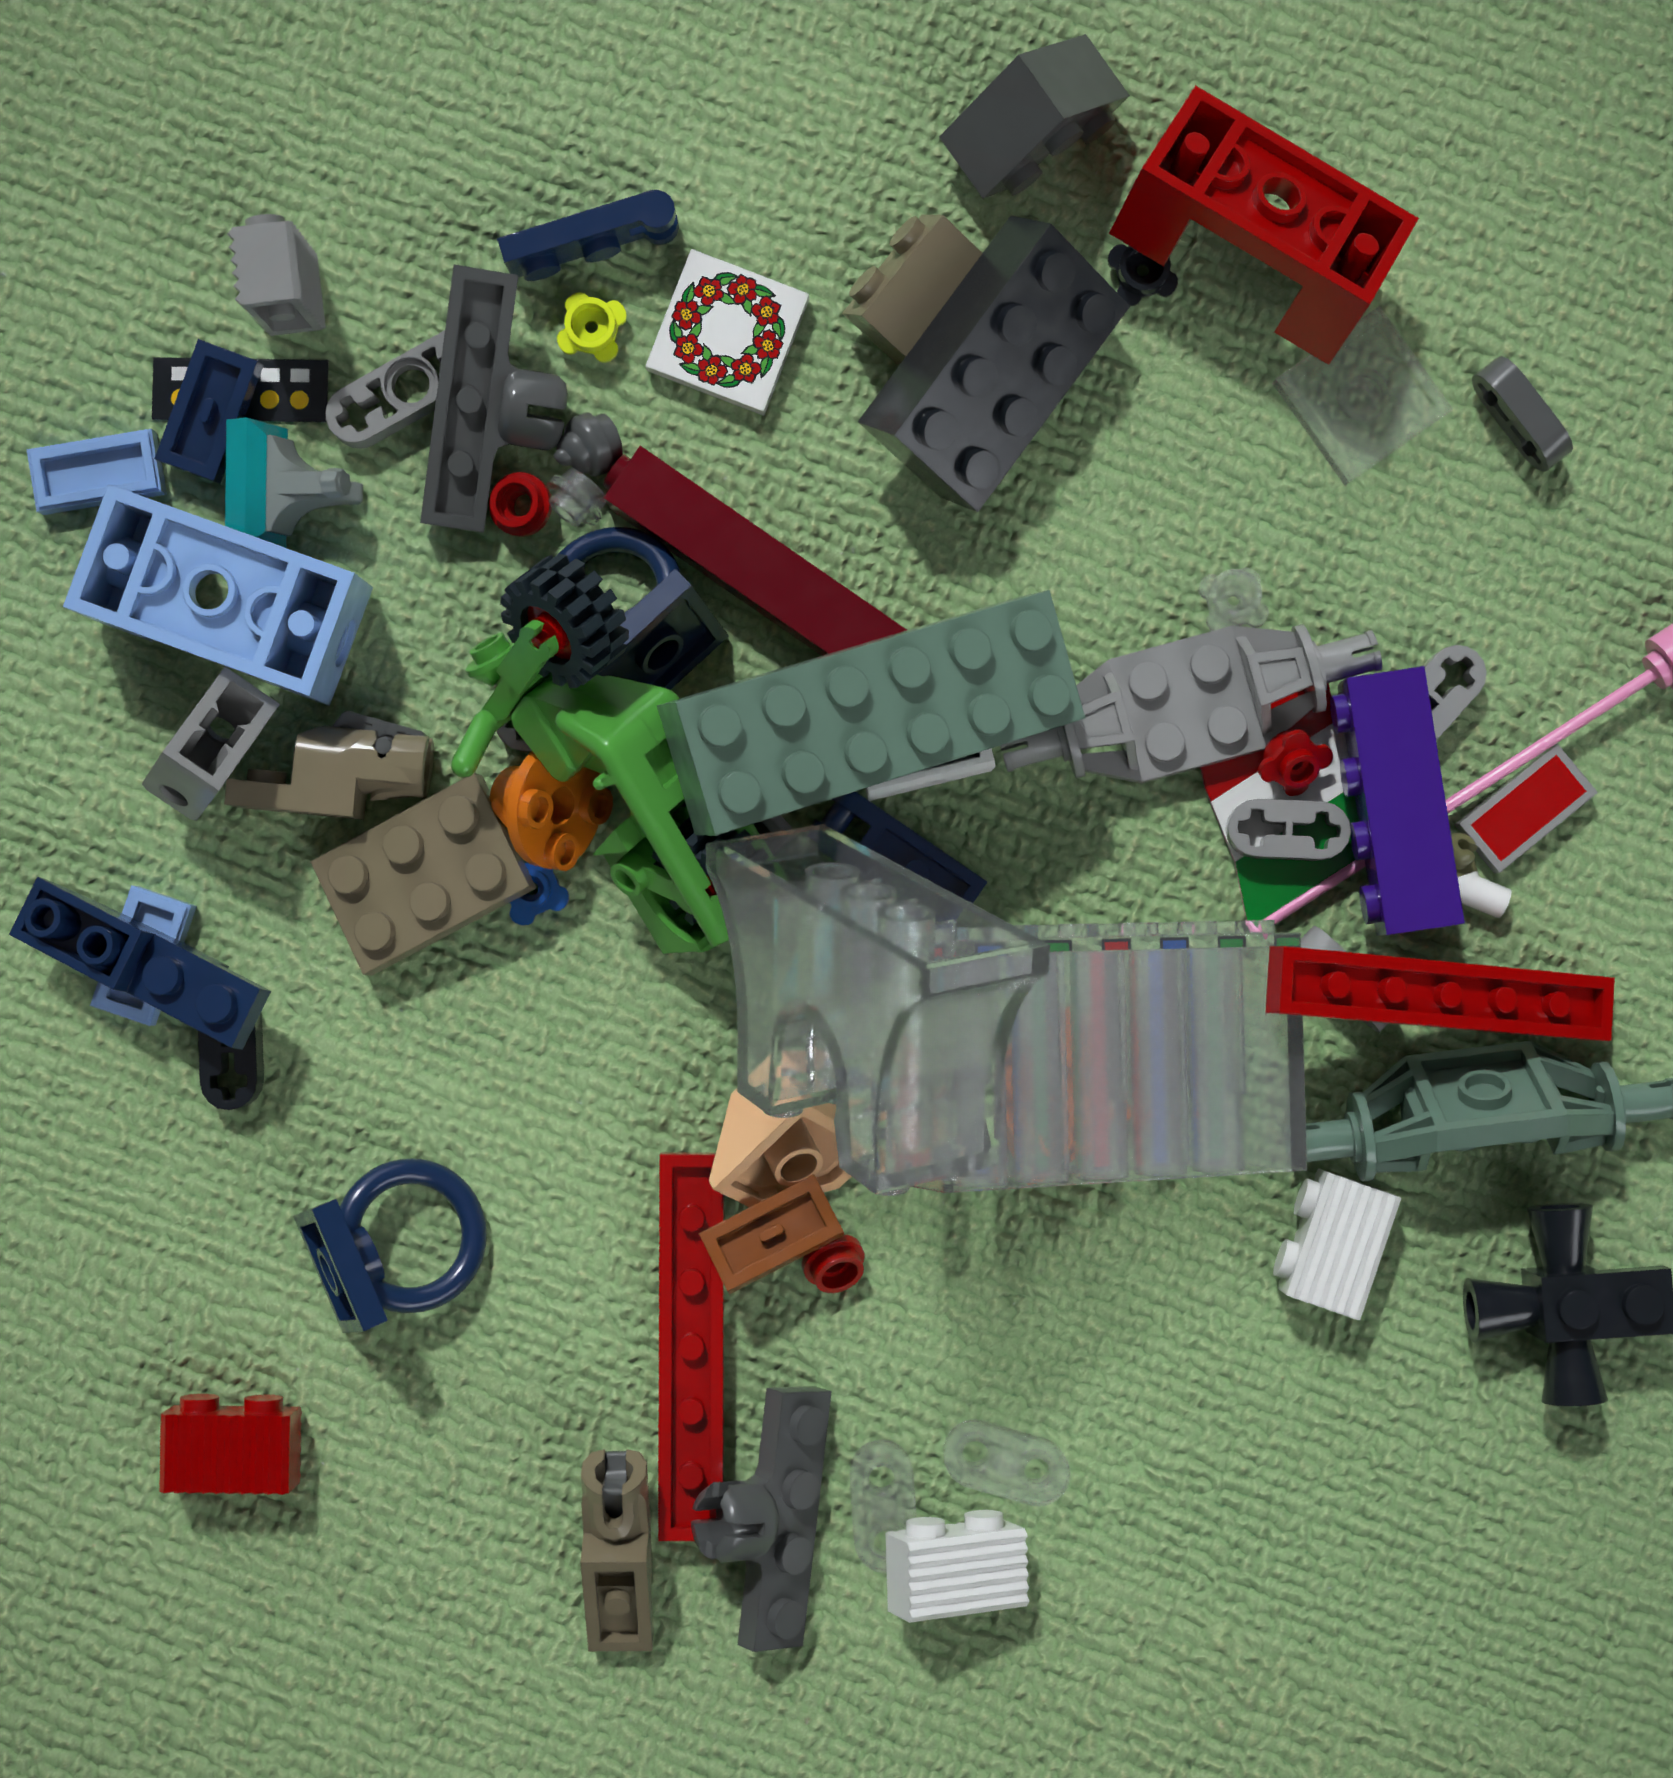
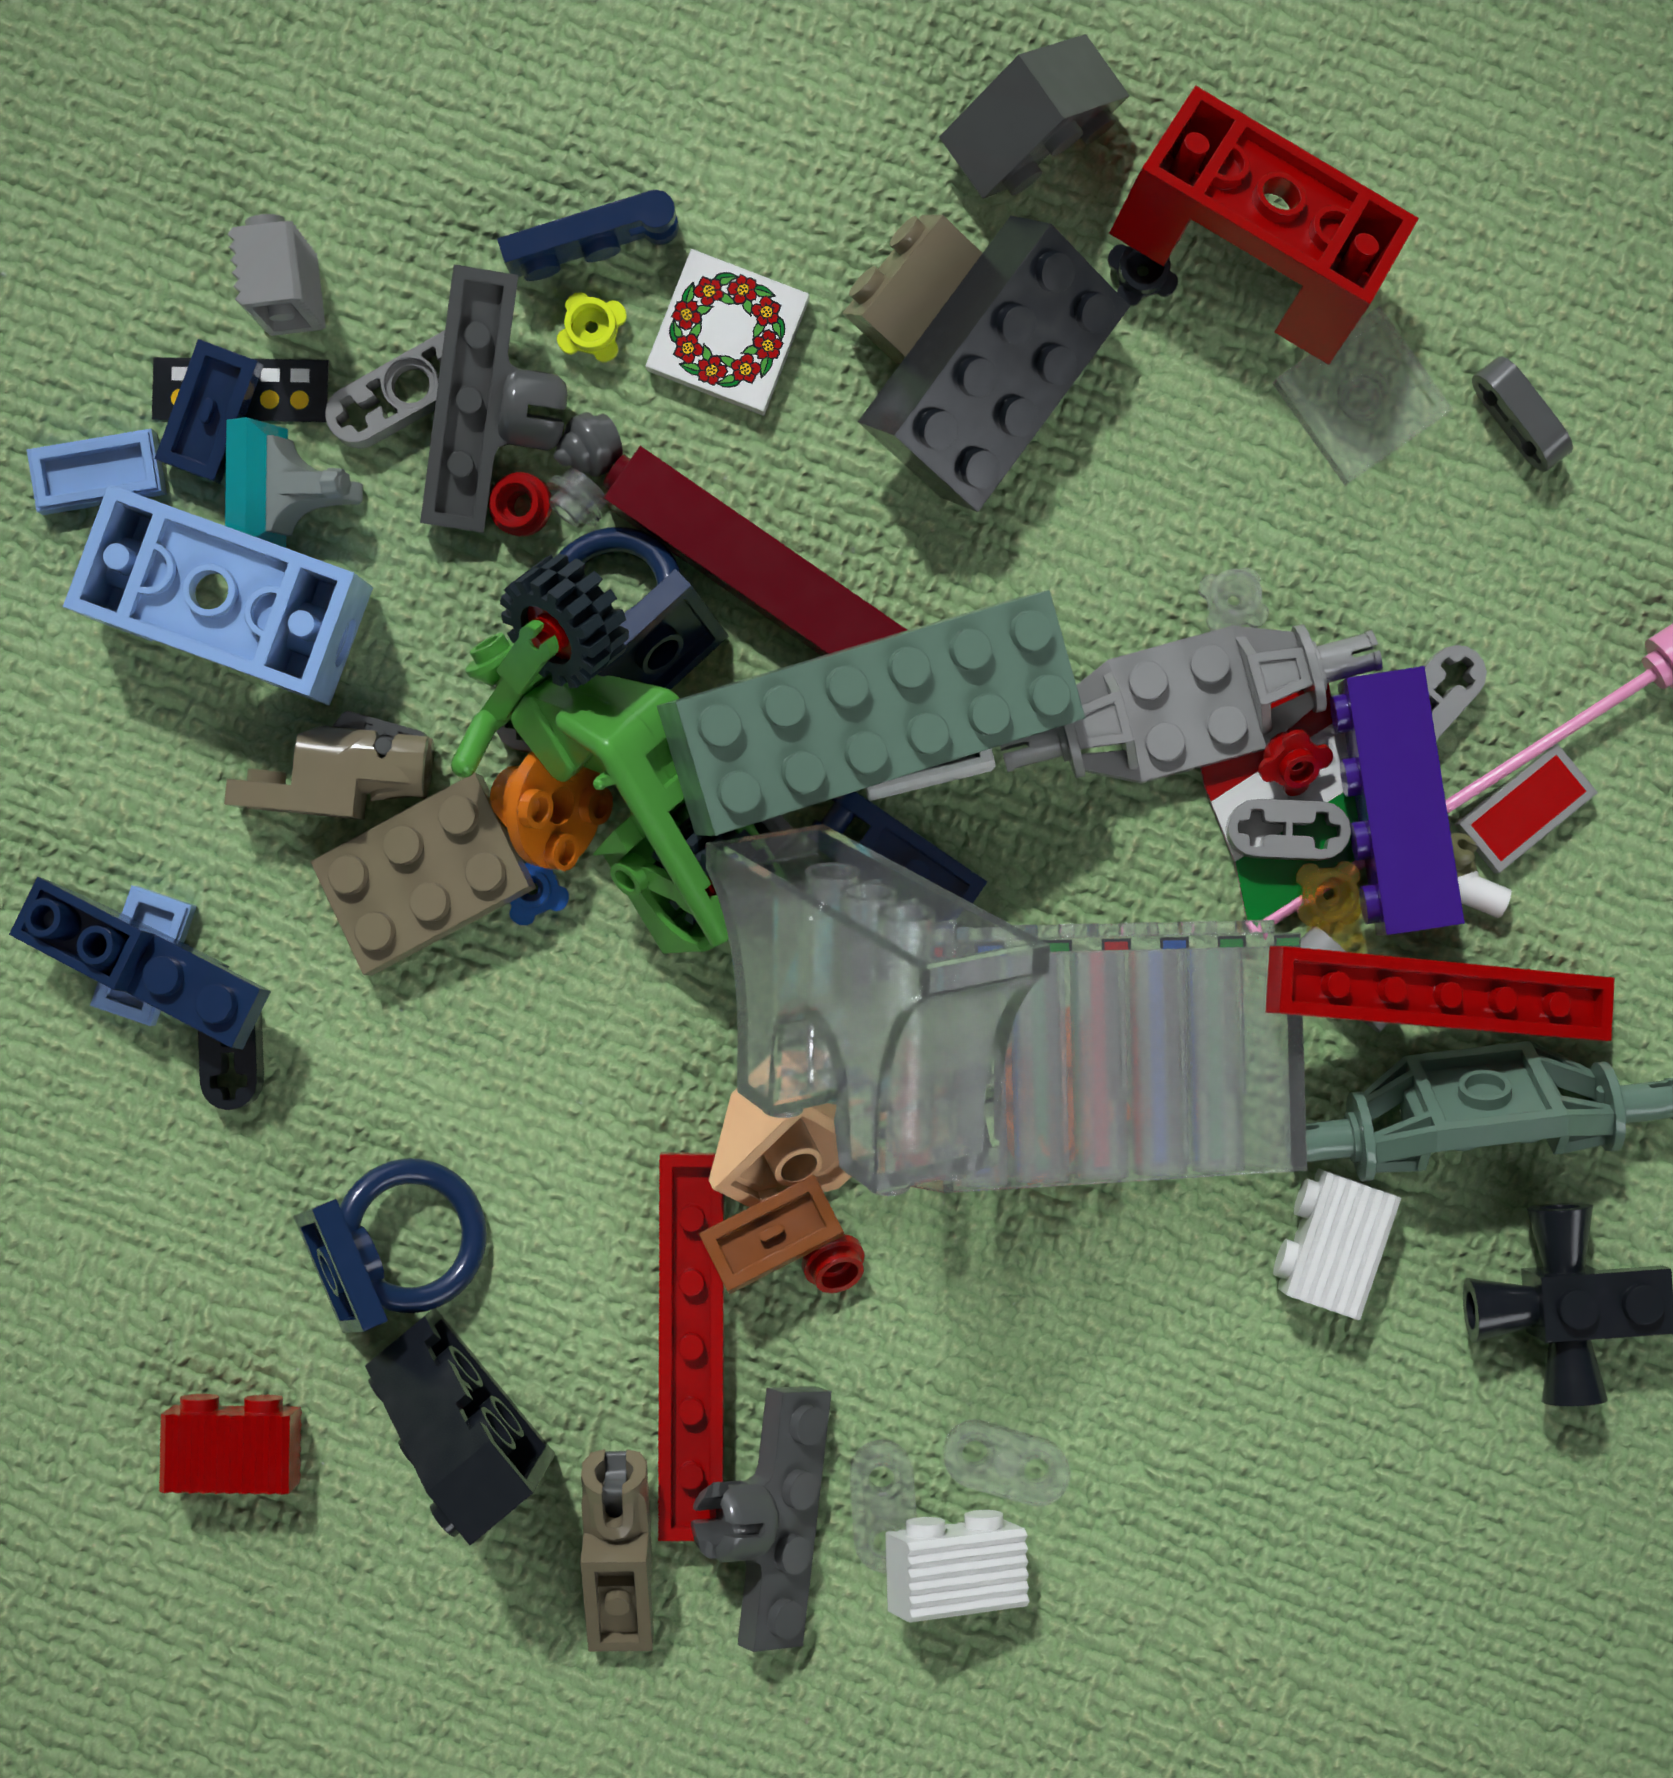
(199, 759): light grey torso -> none
(457, 1428): none -> black brick
(1343, 905): none -> clear yellow plate

